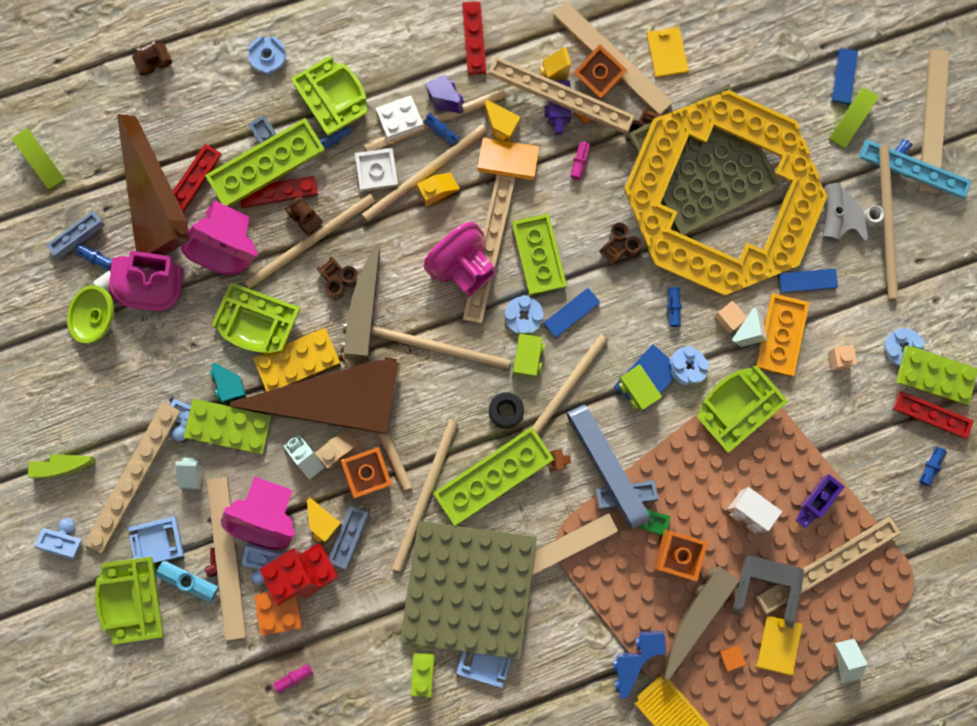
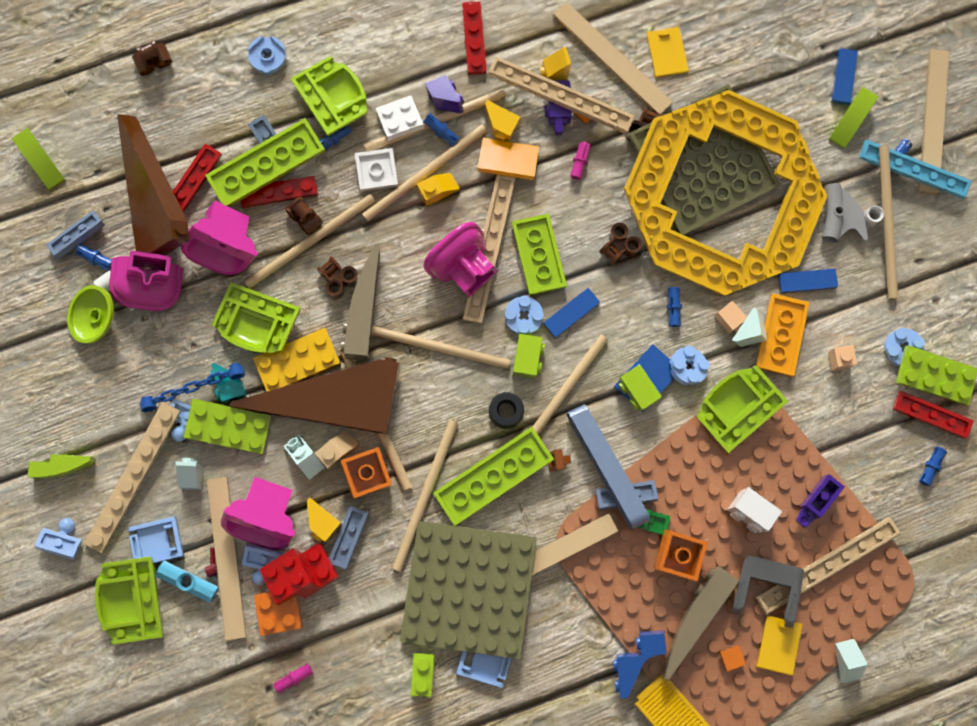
(235, 372): none -> blue piece
(601, 72): orange brick -> none

